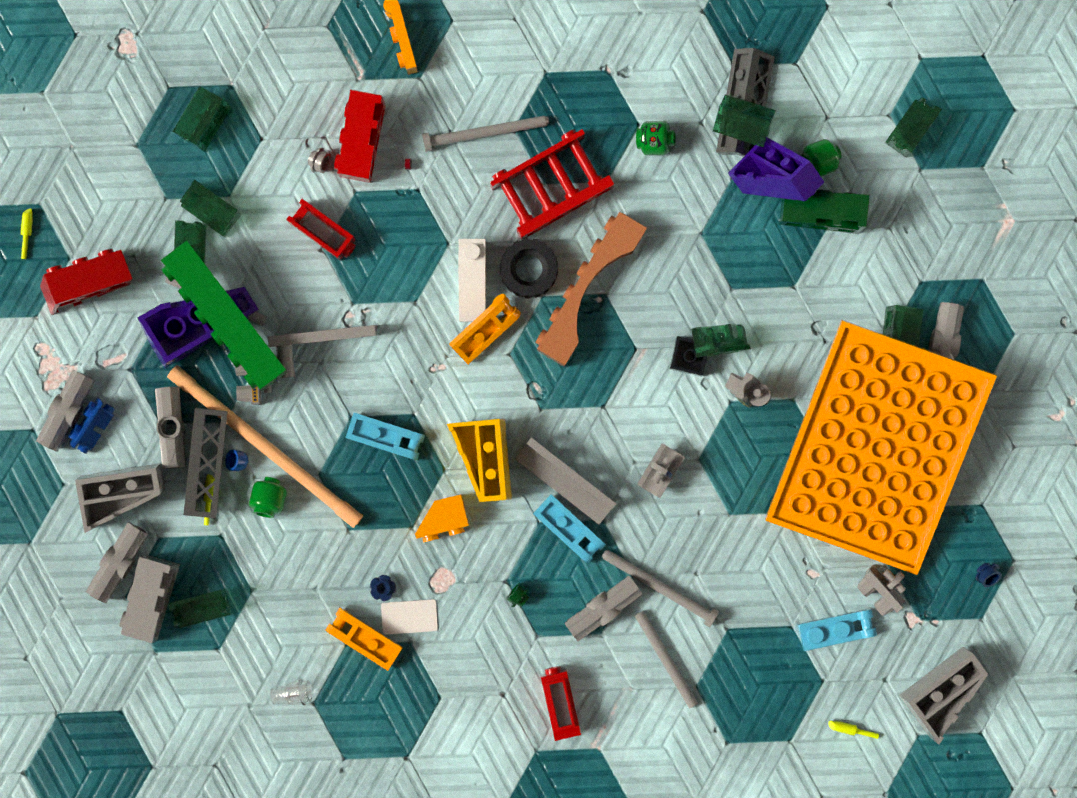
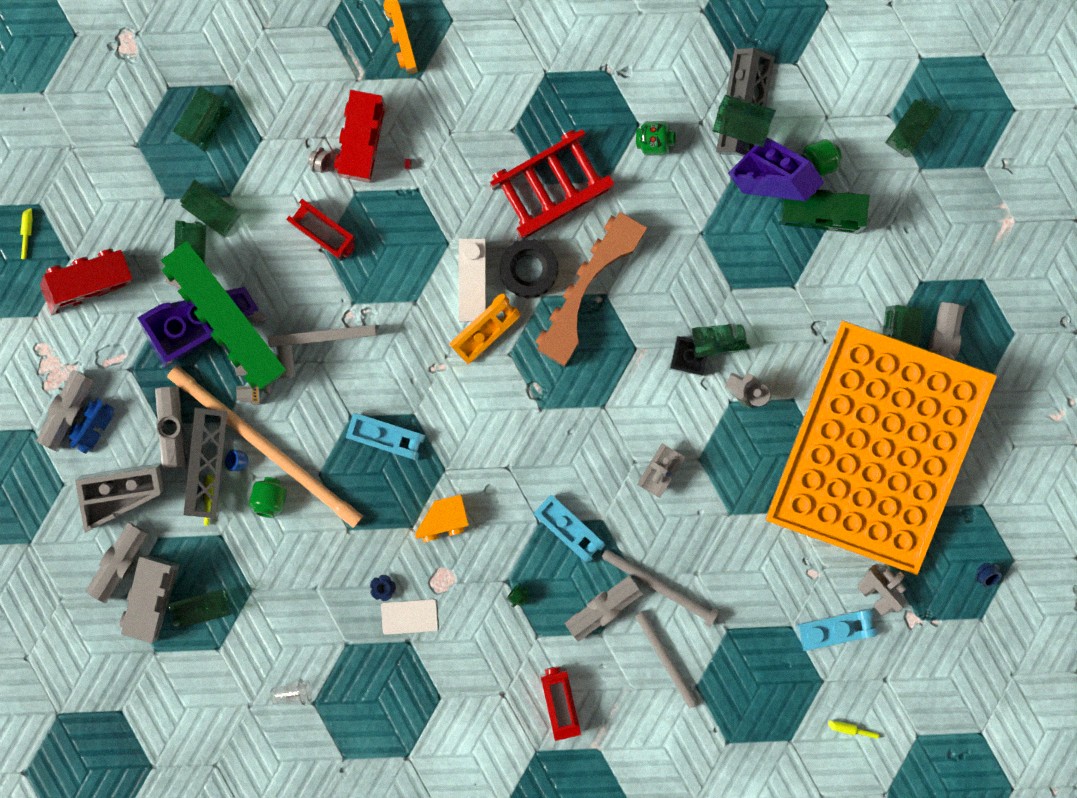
(364, 639): light orange plate -> none
(485, 457): yellow wedge -> none
(486, 131): light grey bar -> none
(565, 481): light grey fence -> none
(944, 691): light grey wedge -> none

